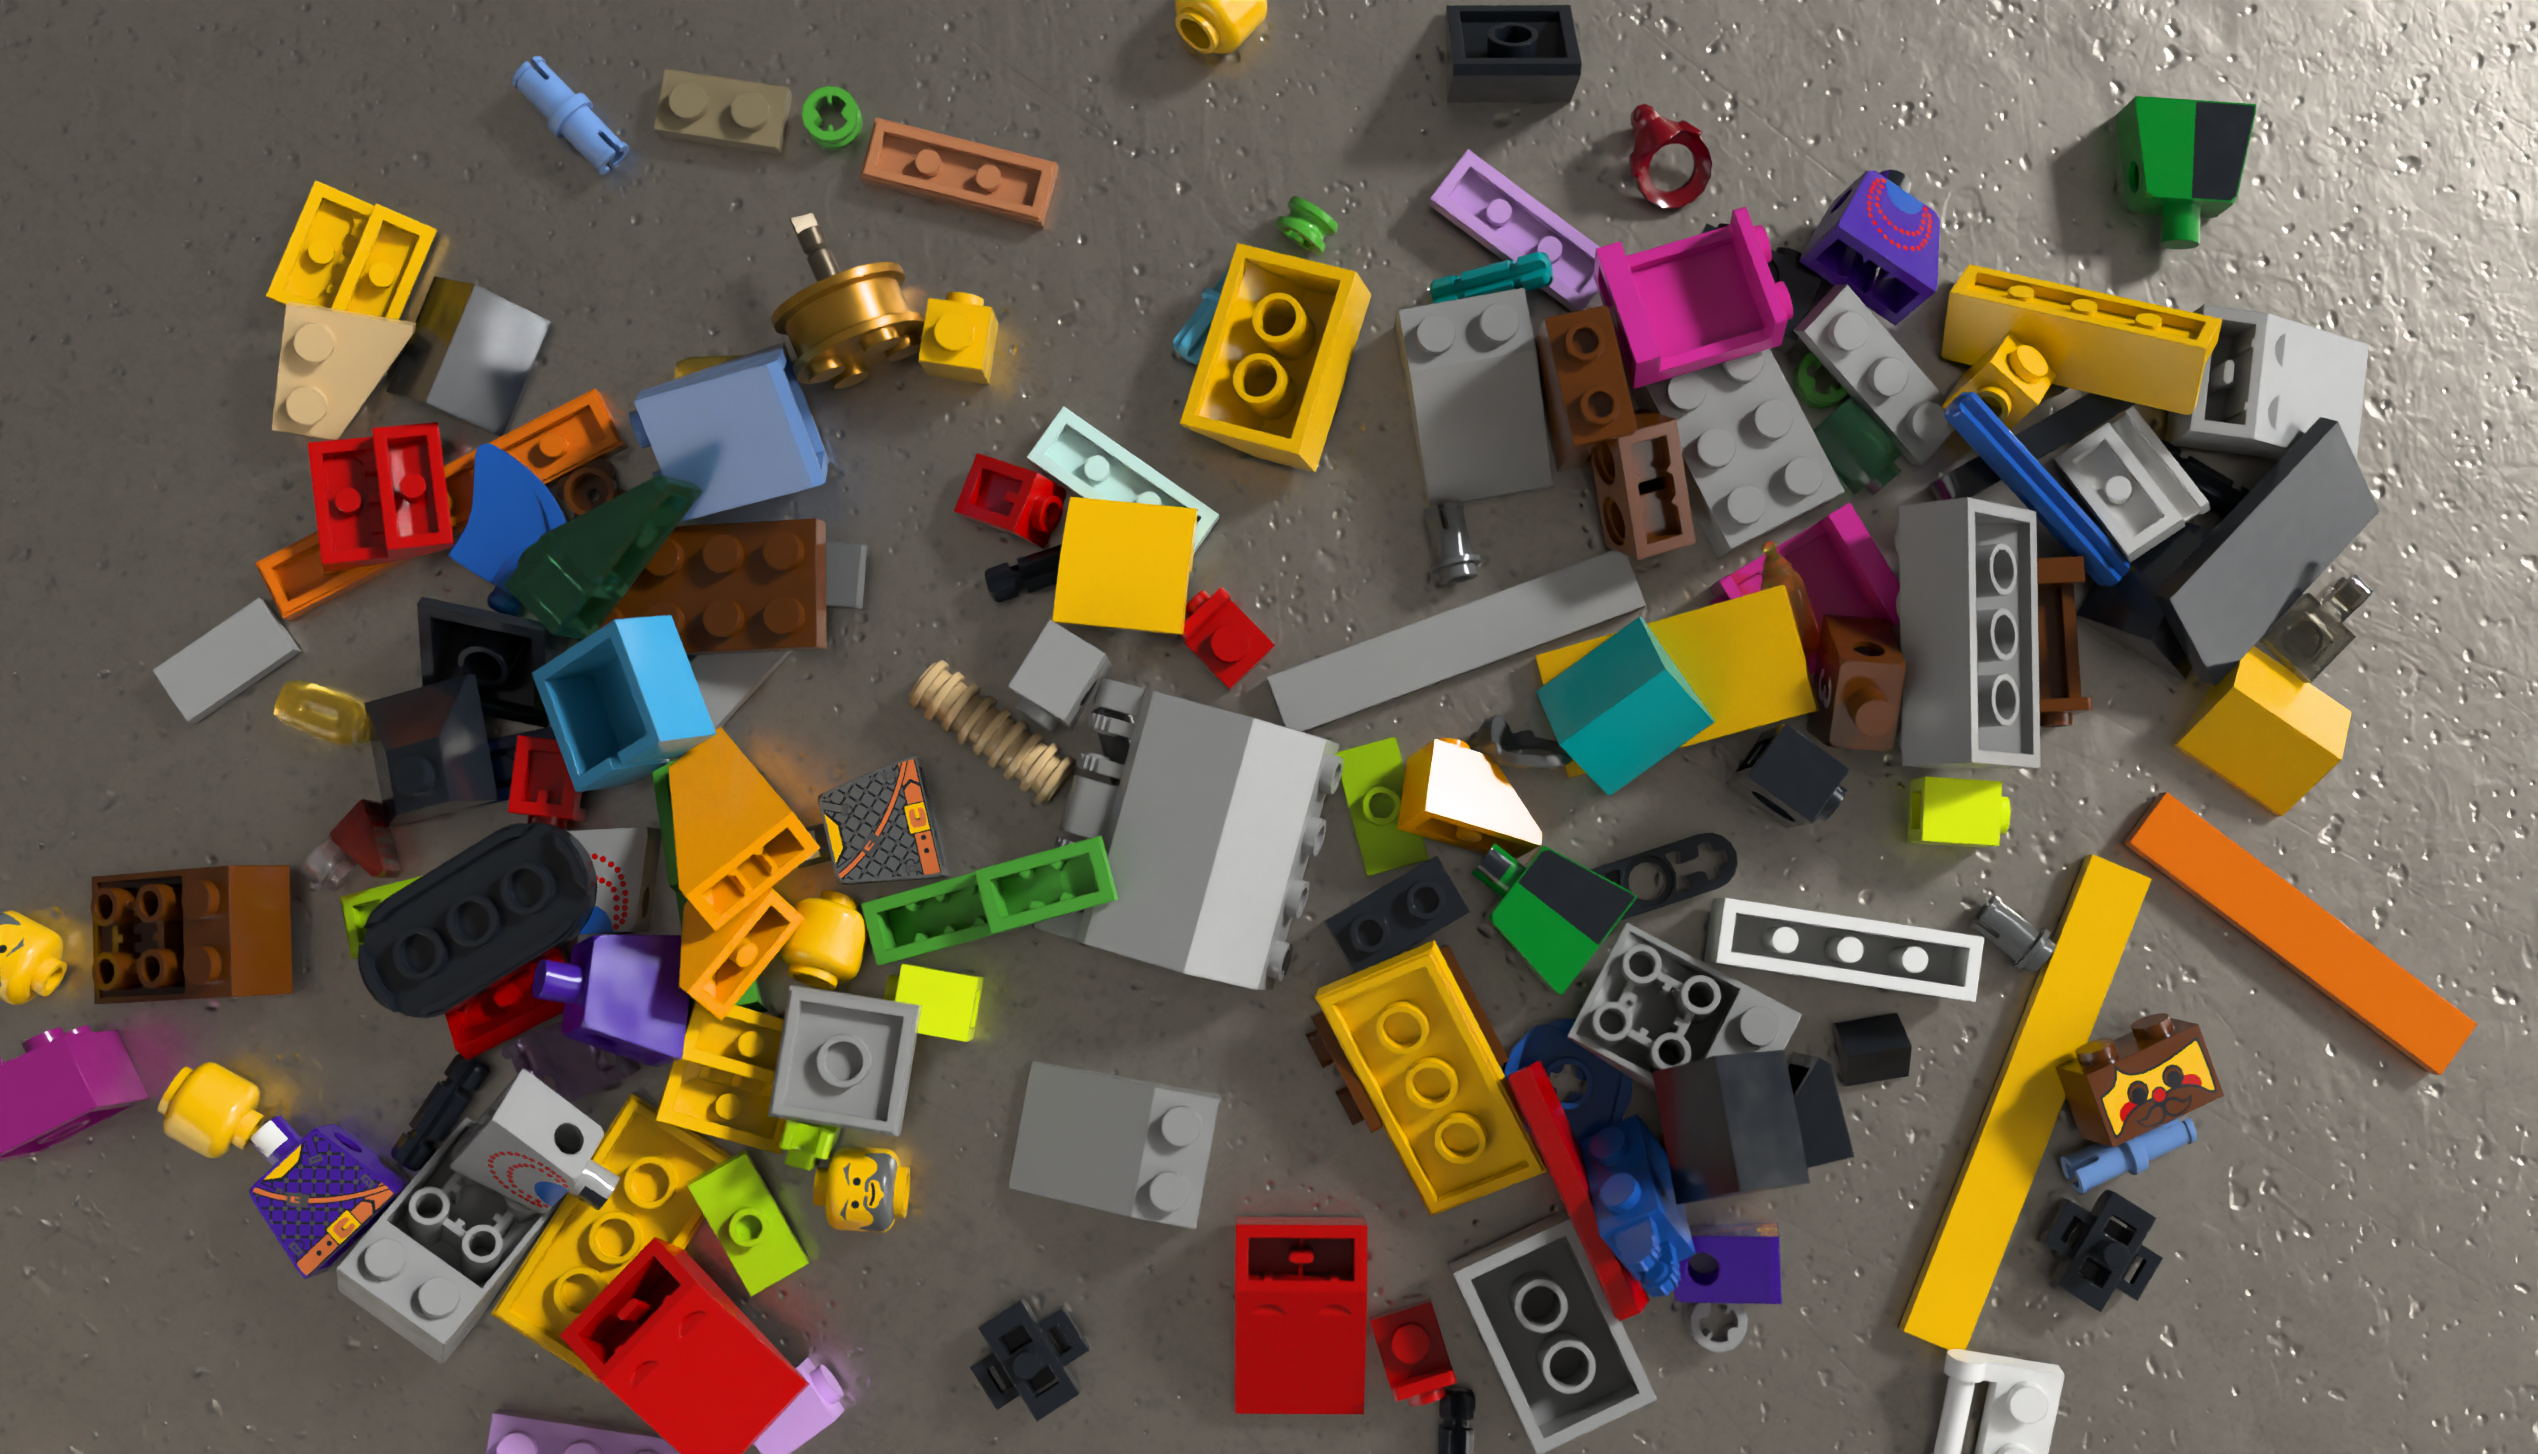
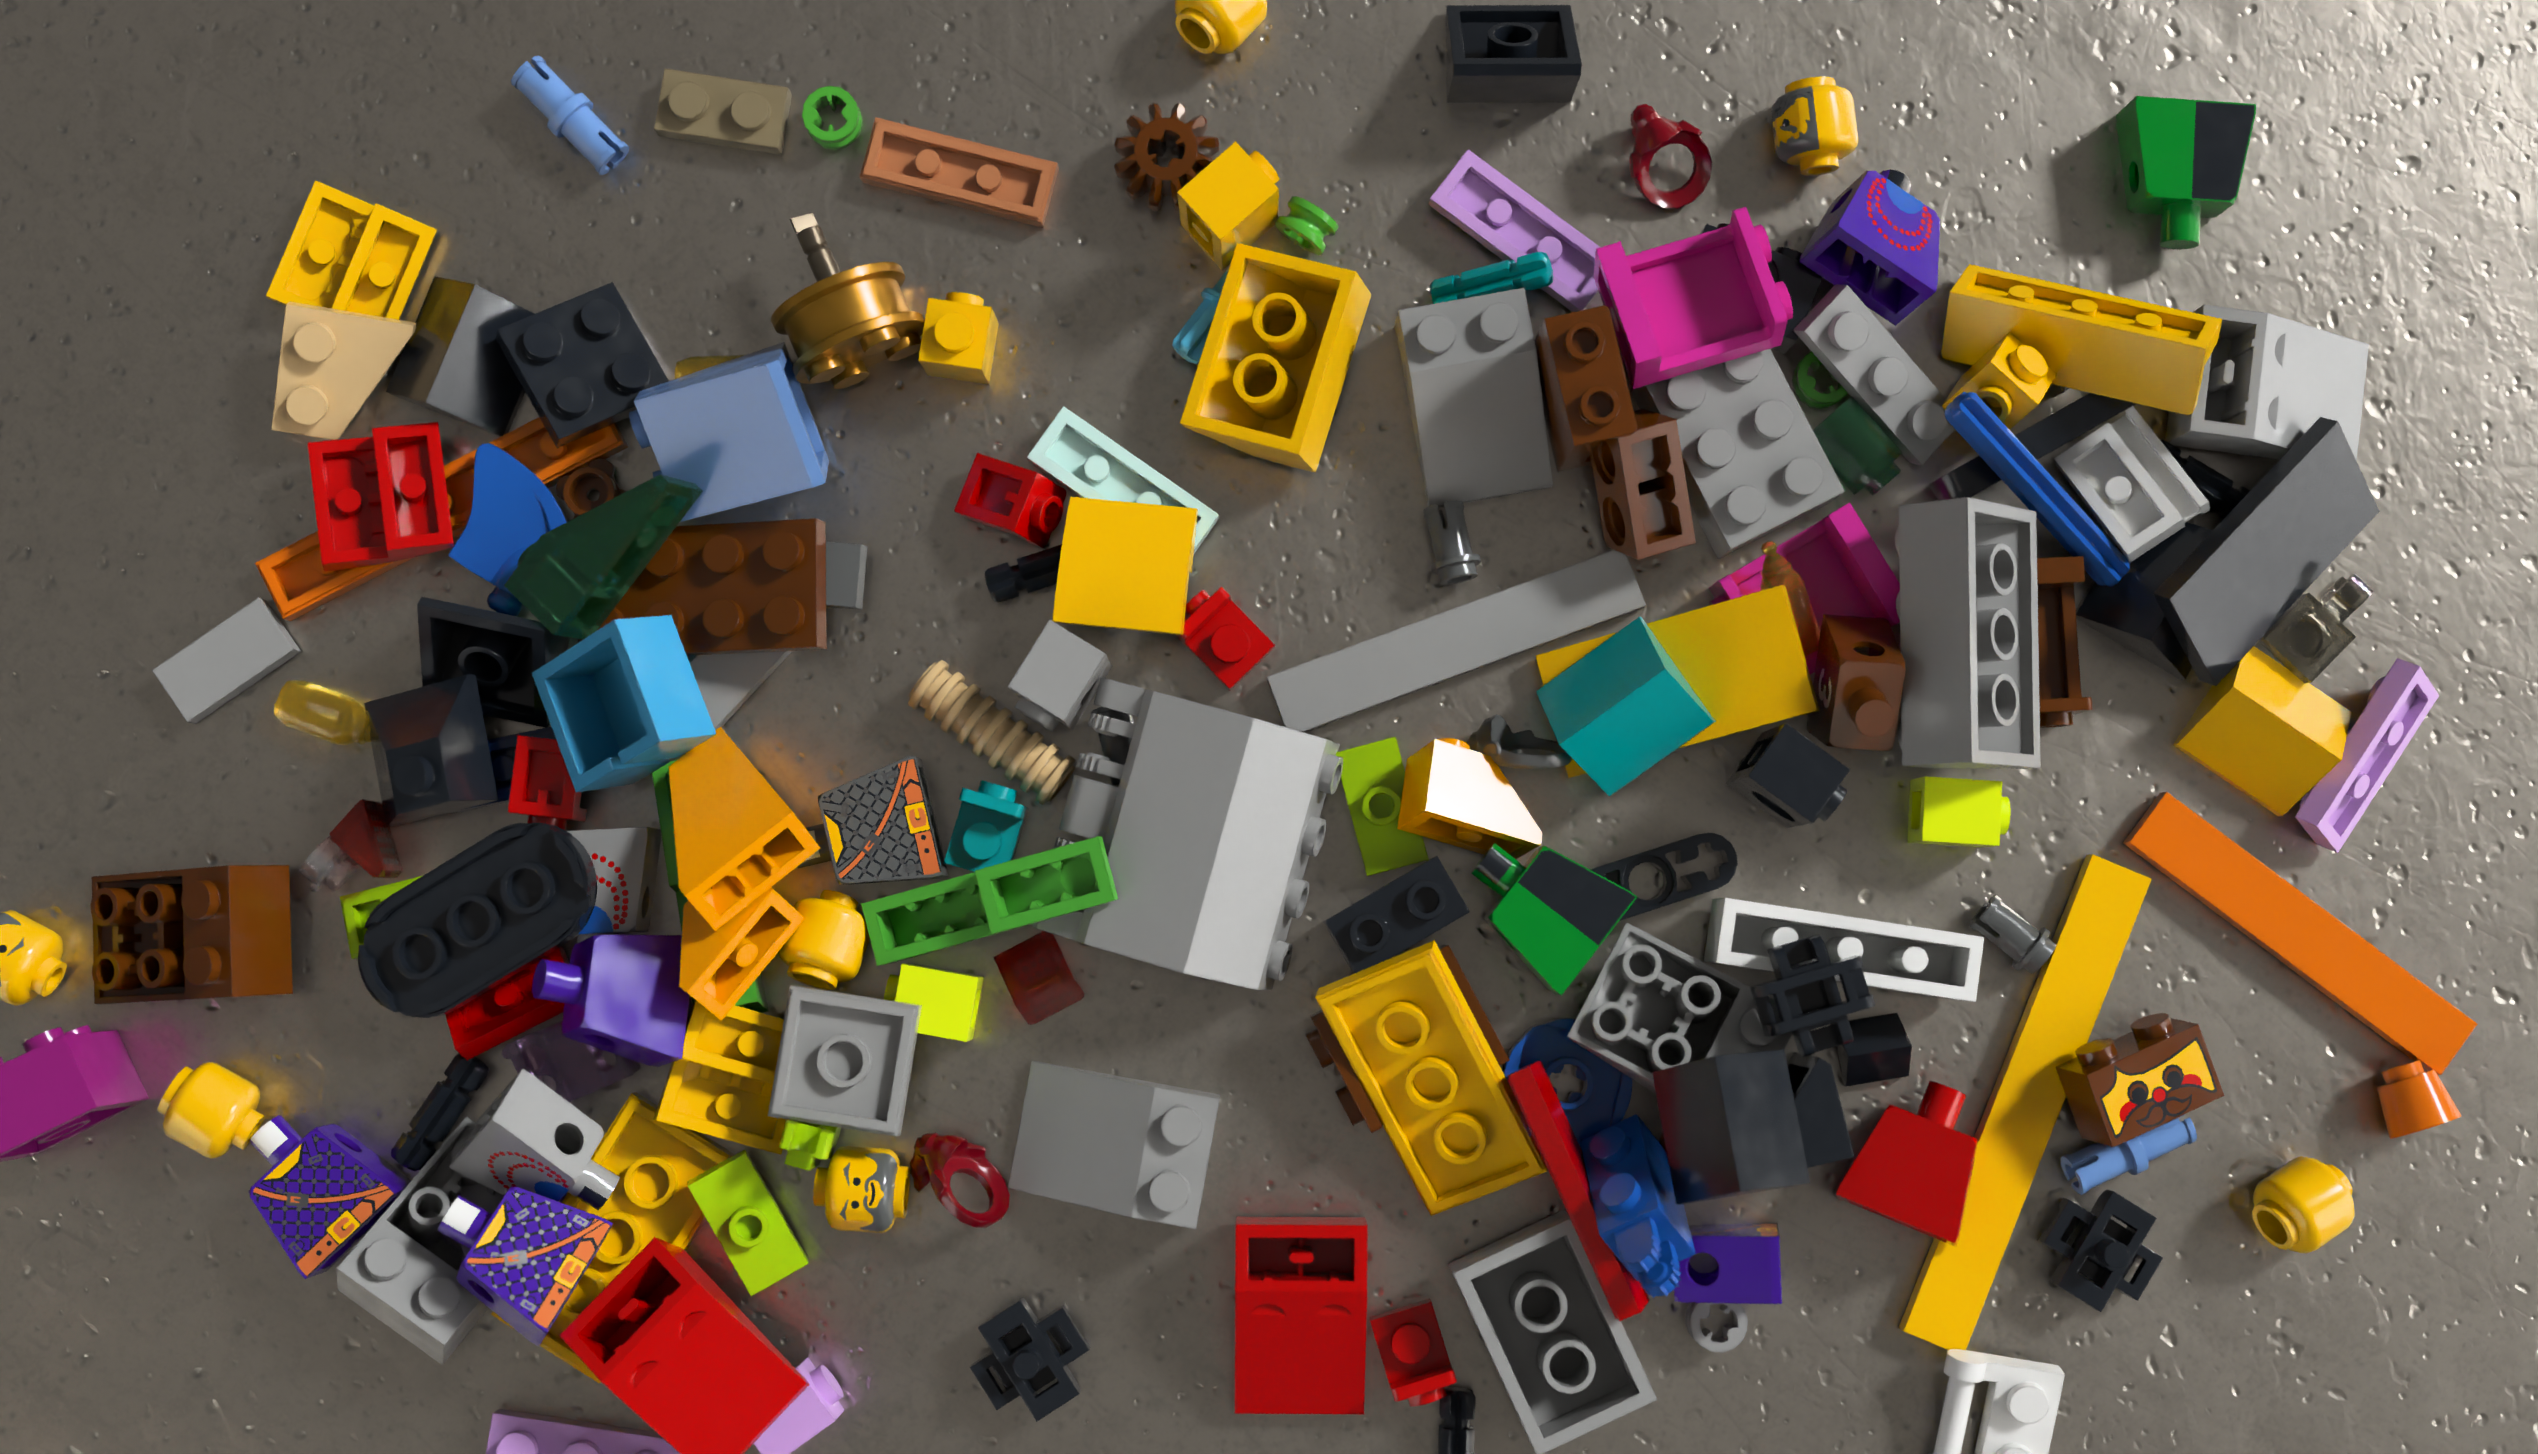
(524, 1255): none -> torso
(581, 363): none -> black plate
(942, 1156): none -> dark red piece
(986, 827): none -> teal bracket
(1039, 977): none -> clear red slope
(1151, 142): none -> reddish brown gear
(1230, 203): none -> yellow brick
(1810, 996): none -> black piece
(1814, 125): none -> yellow head
(1916, 1167): none -> red torso
(2303, 1205): none -> yellow head
(2370, 752): none -> lavender plate
(2414, 1100): none -> orange hat

